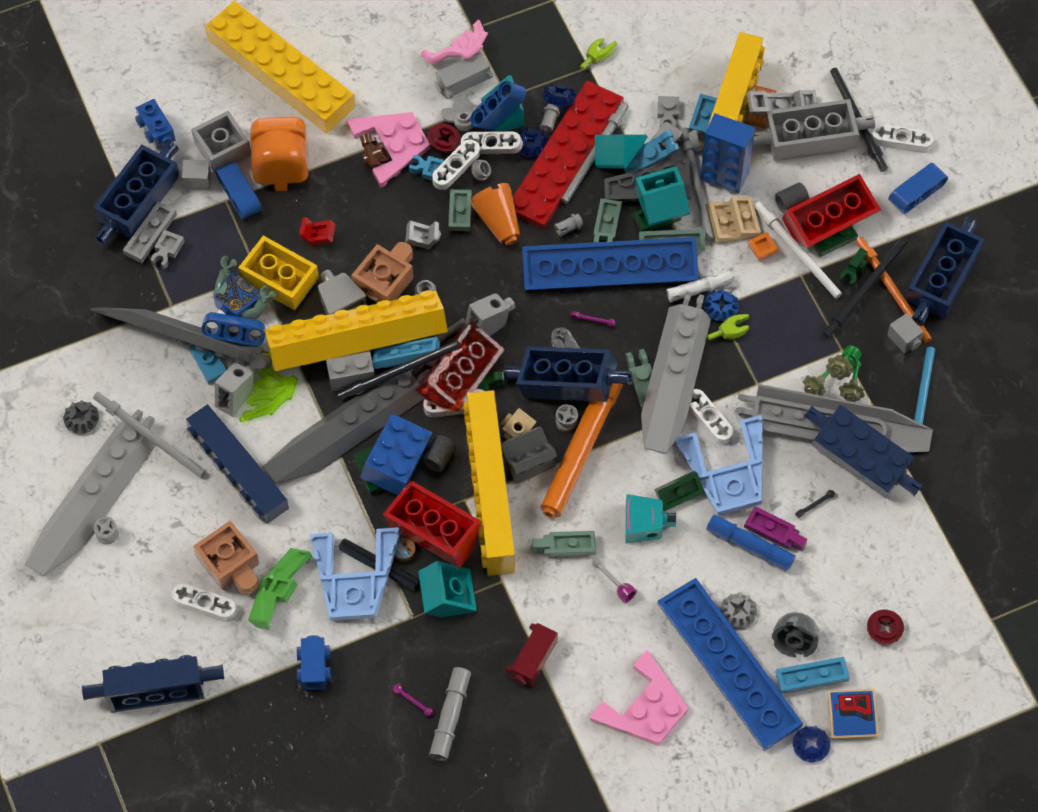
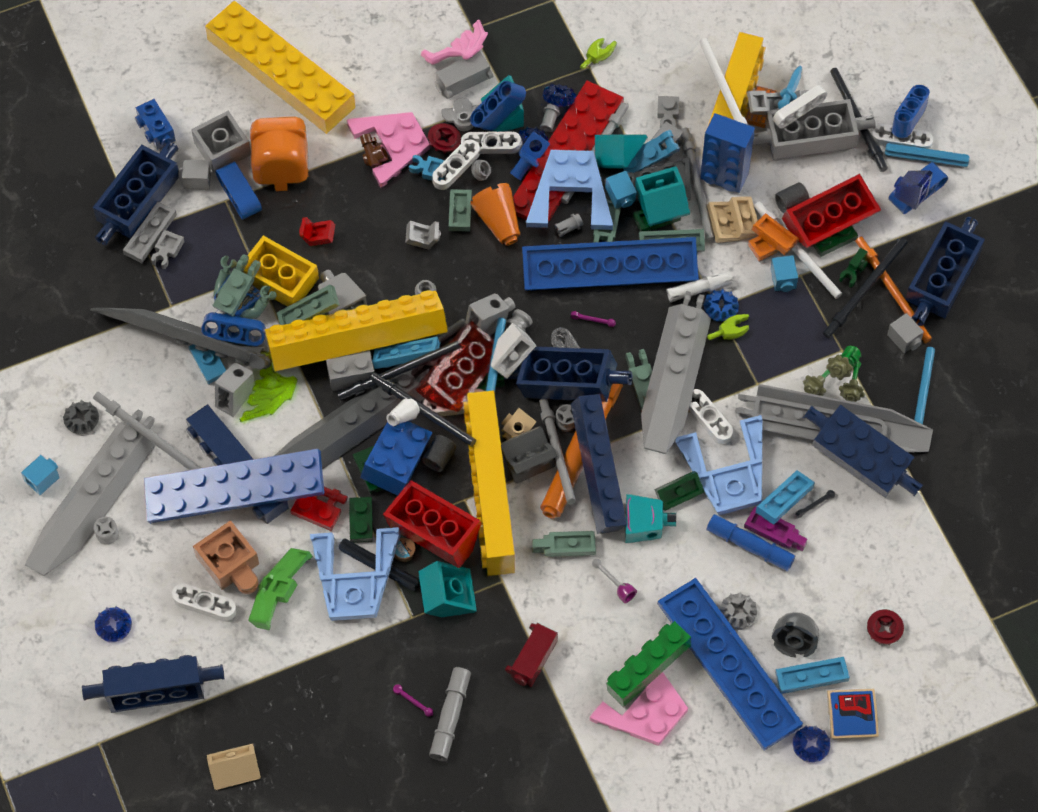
(40, 474): none -> dark azure brick
(122, 627): none -> clear blue gear
(233, 766): none -> tan panel
(234, 486): none -> plate
(236, 286): none -> sand green hinge
(310, 306): none -> sand green plate
(313, 658): blue brick -> none
(320, 512): none -> red plate
(361, 519): none -> dark green plate
(385, 272): nougat brick -> none
(391, 388): none -> black bar
(403, 412): none -> white cone
(492, 376): none -> dark azure bar
(511, 350): none -> white slope
(520, 319): none -> light grey wheel
(528, 156): none -> blue bracket
(548, 419): none -> light grey bar
(570, 172): none -> light blue wing
(598, 464): none -> dark blue brick
(620, 190): none -> dark azure brick
(648, 664): none -> green brick
(696, 139): light grey tile -> none
(702, 113): dark azure plate -> none
(721, 81): none -> white bar
(775, 234): none -> orange tile
(784, 273): none -> dark azure brick
(785, 497): none -> dark azure plate
(788, 94): none -> dark azure sword
(799, 106): none -> white beam
(910, 111): none -> blue beam
(913, 187): none -> clear blue slope
(927, 155): none -> dark azure axle

